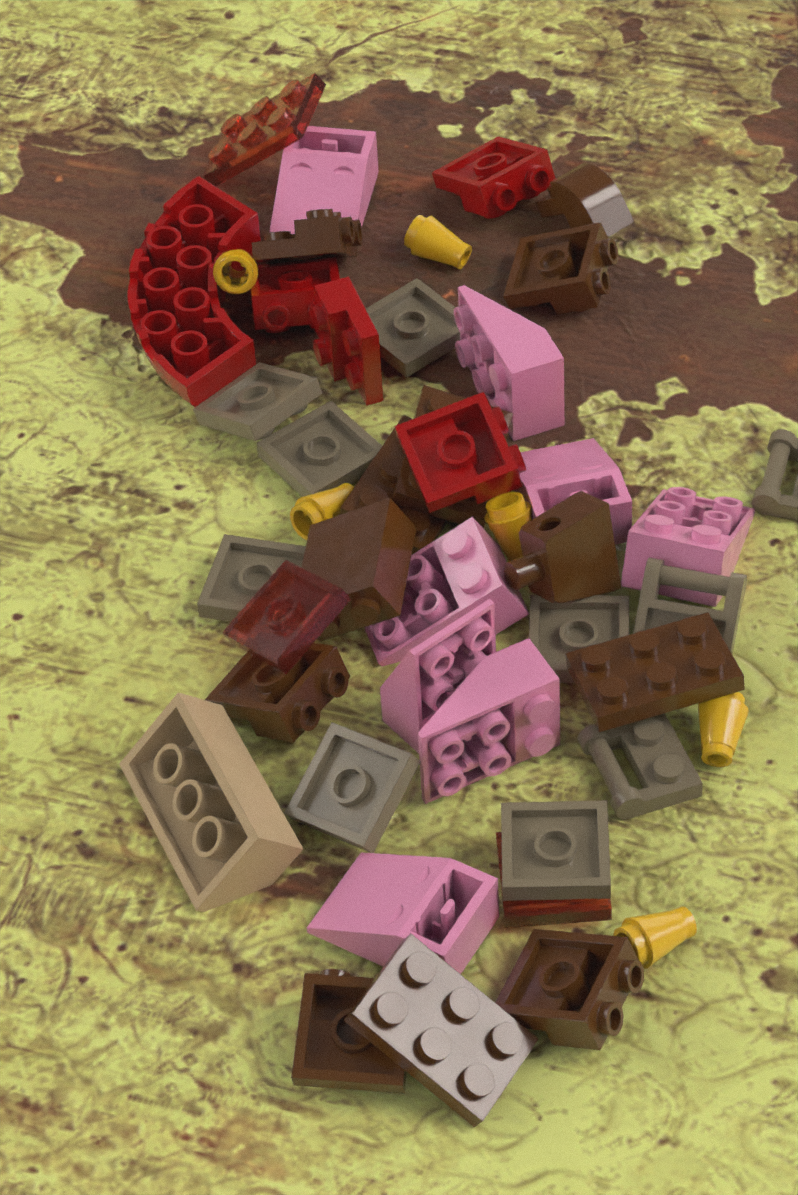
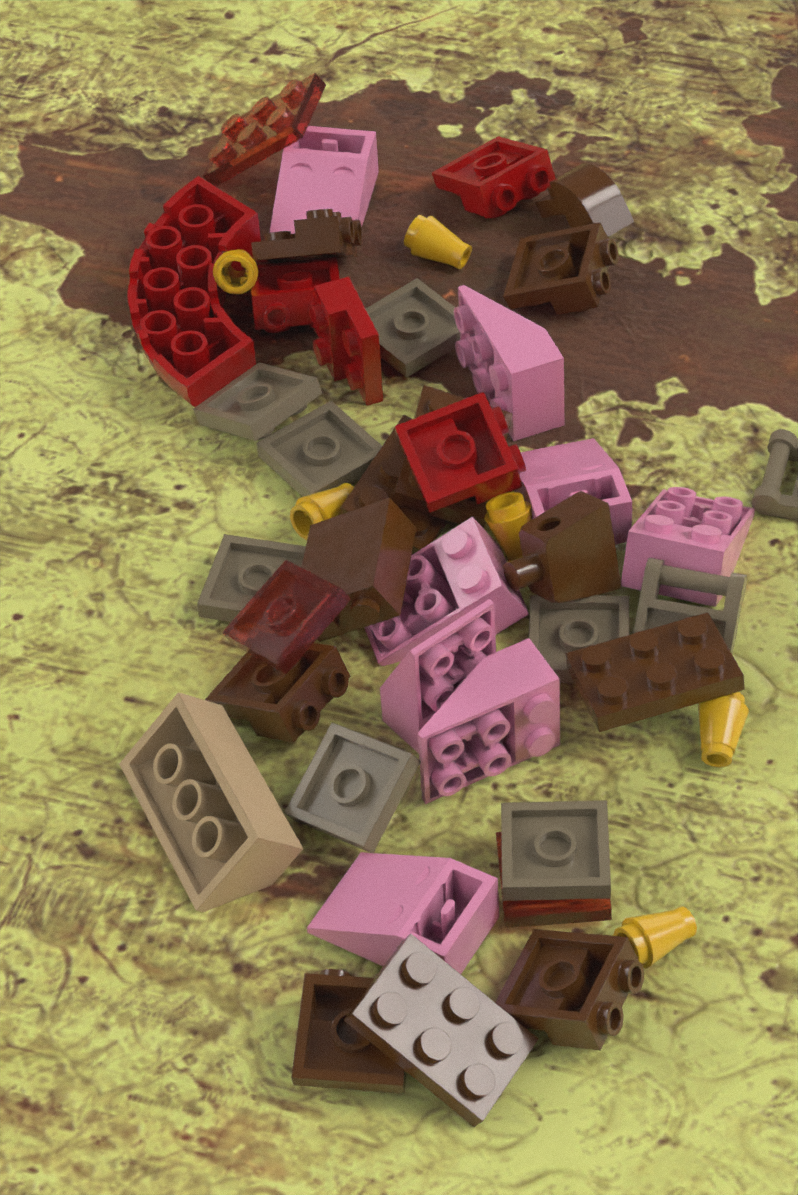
(654, 757): dark tan plate -> none

